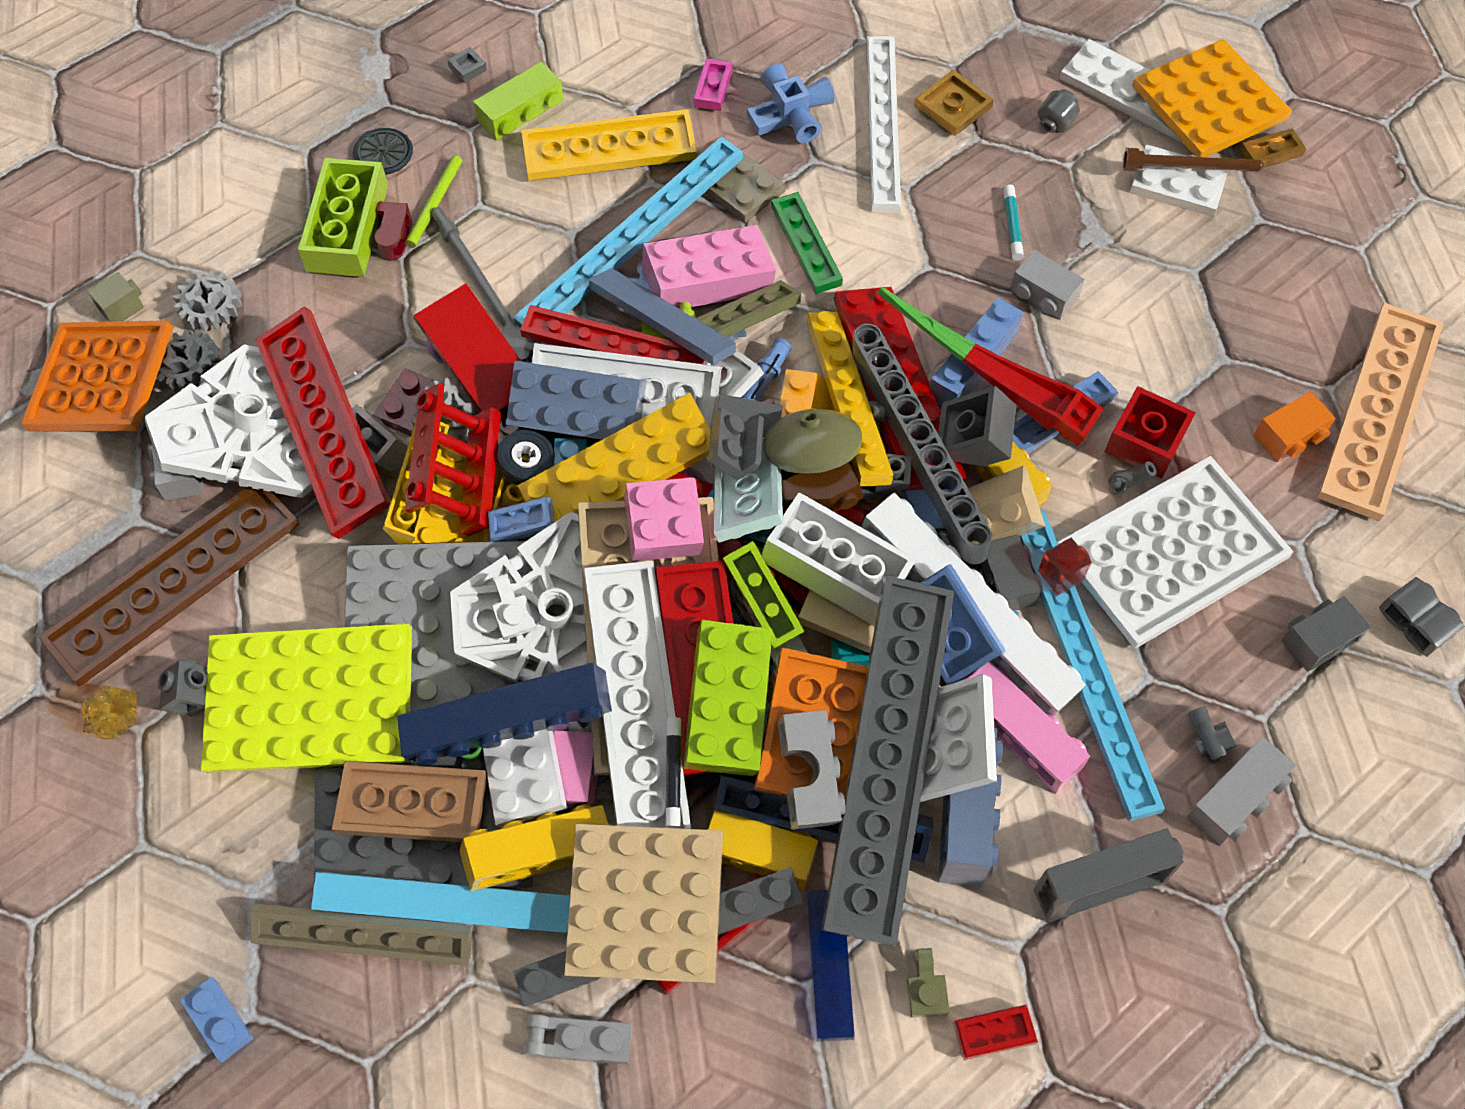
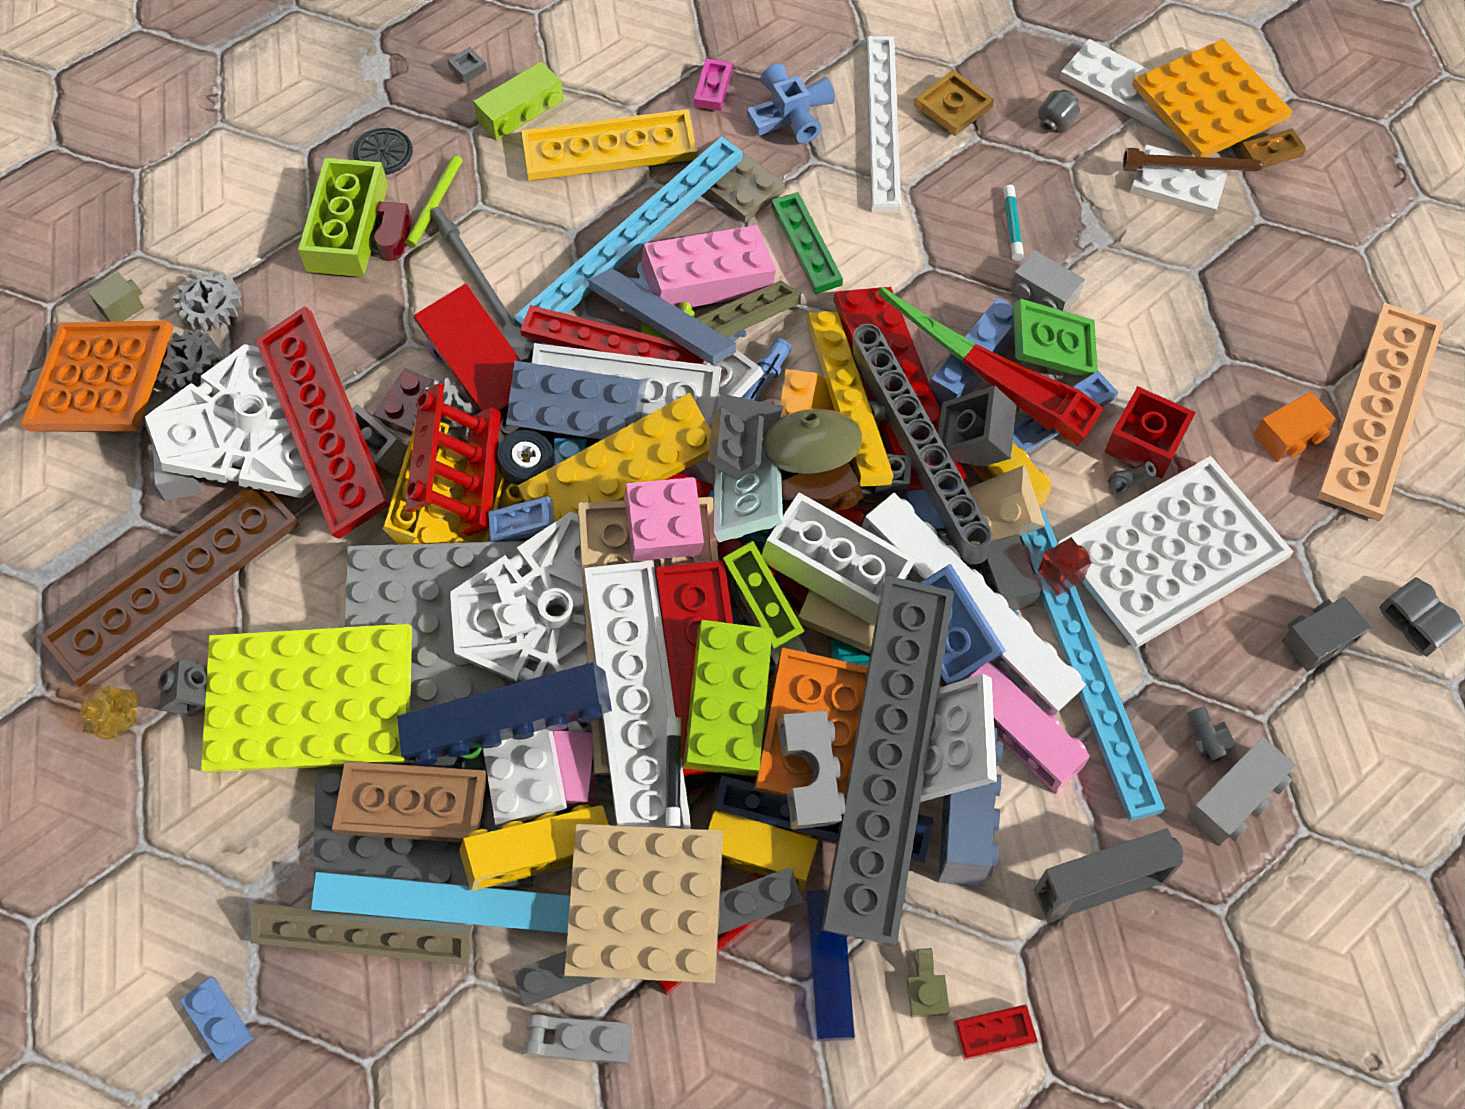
(1054, 338): none -> bright green plate

